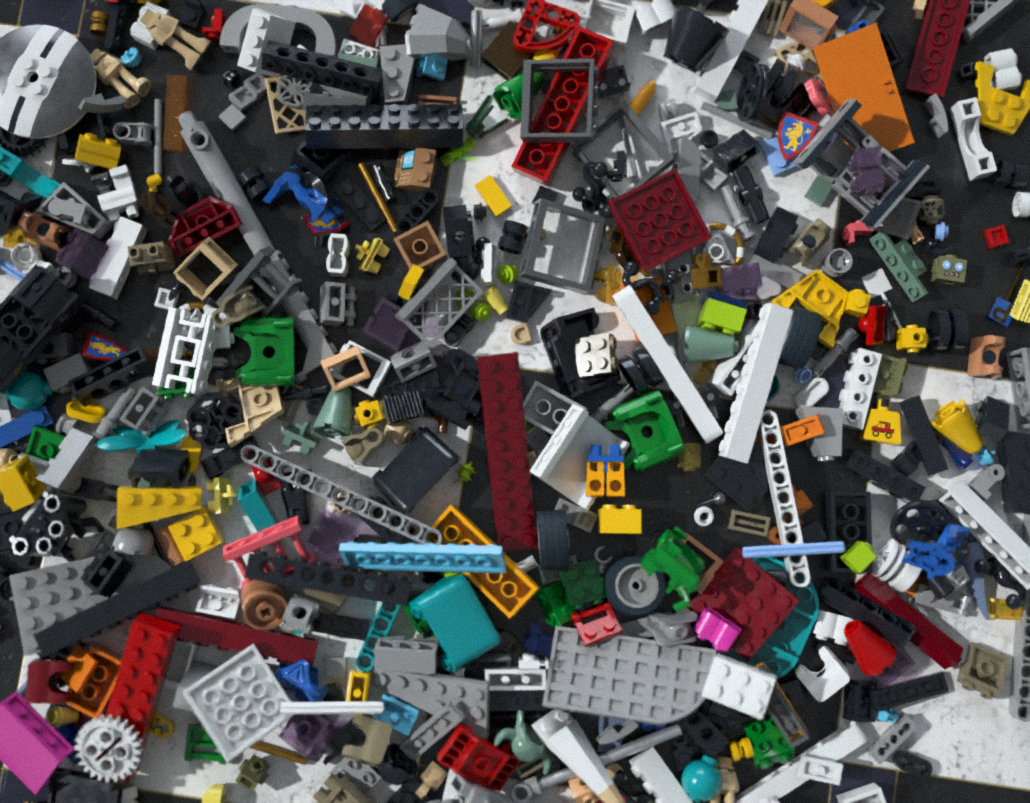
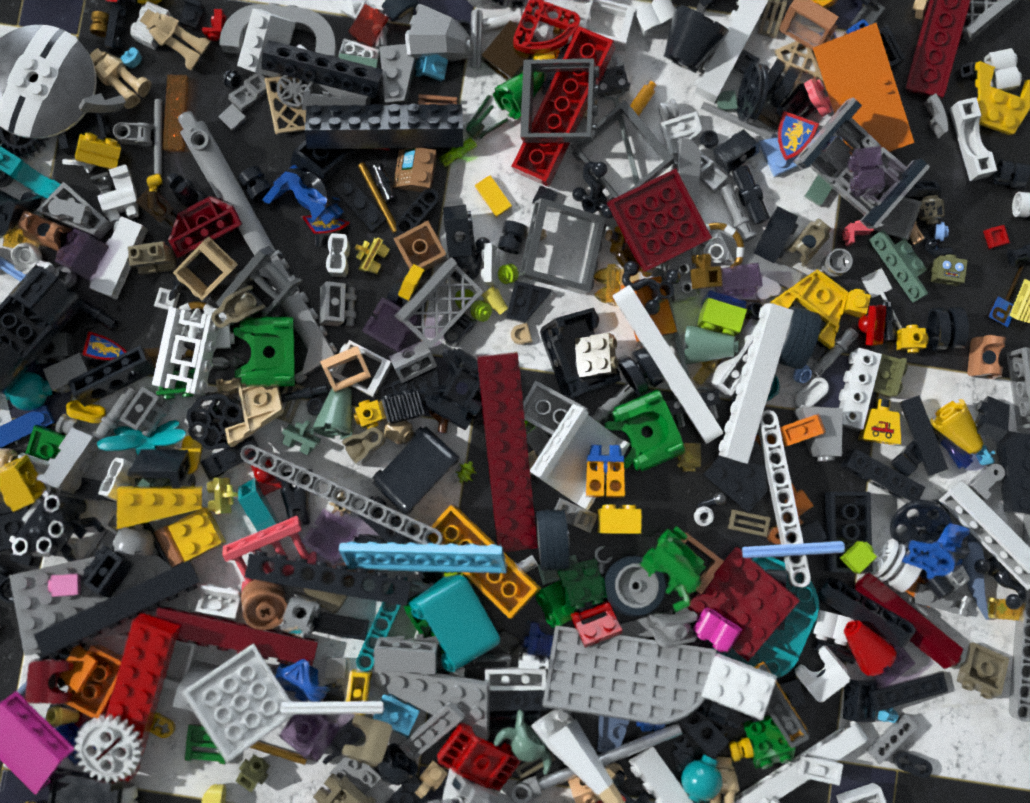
(65, 585): none -> bright pink brick
(115, 477): none -> white brick
(479, 212): black plate -> none
(610, 734): light grey slope -> none
(620, 164): black bracket -> none
(796, 61): white plate -> none

